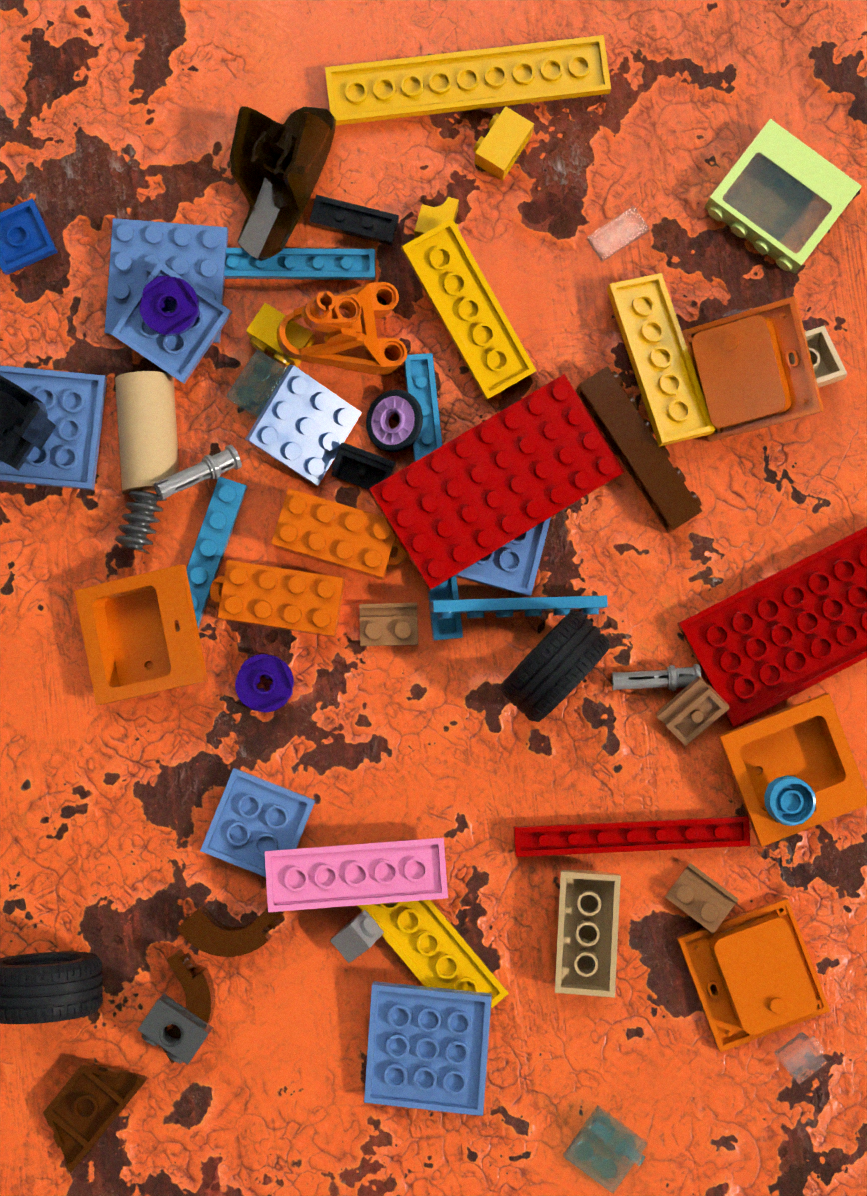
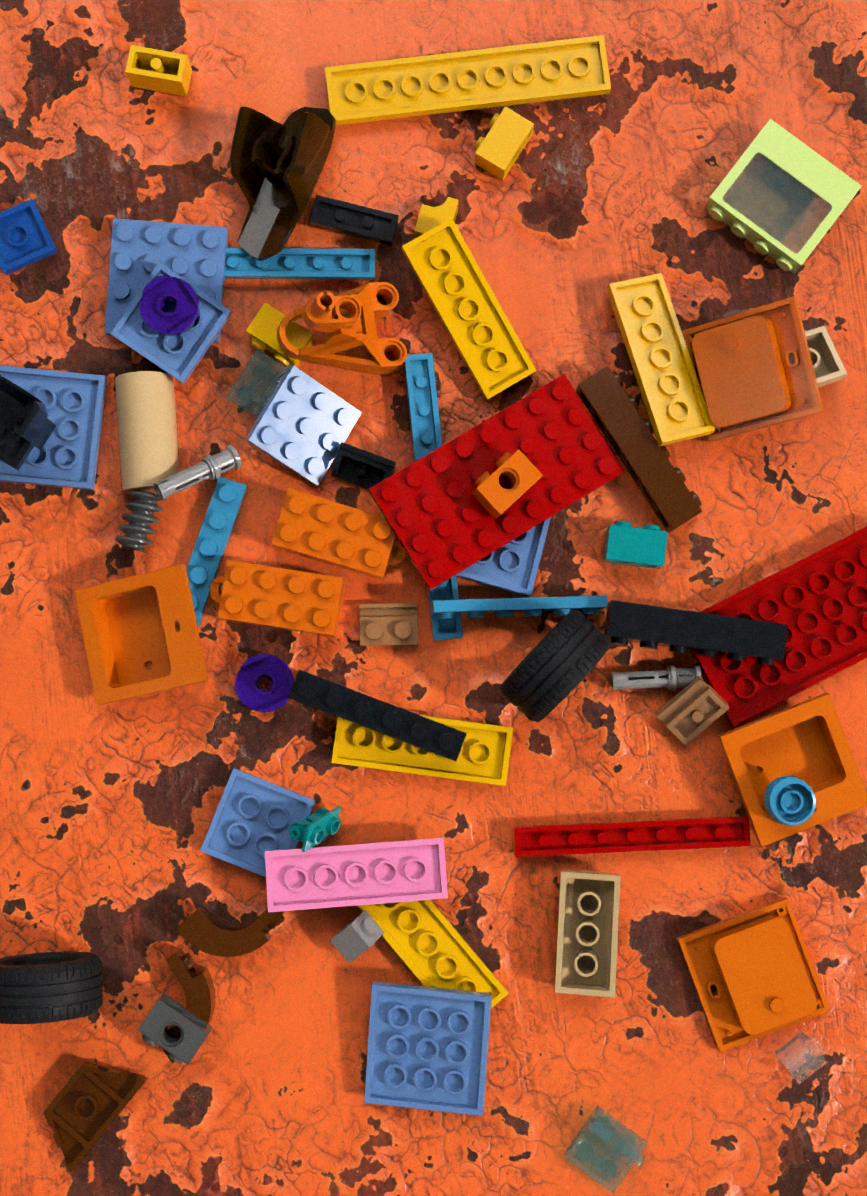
(158, 70): none -> yellow brick
(316, 827): none -> teal hinge
(377, 715): none -> black brick
(410, 420): wheel -> none
(481, 758): none -> yellow plate
(522, 477): none -> orange brick
(617, 234): clear tile -> none
(635, 545): none -> teal brick
(695, 631): none -> black brick
(701, 898): medium nougat plate -> none

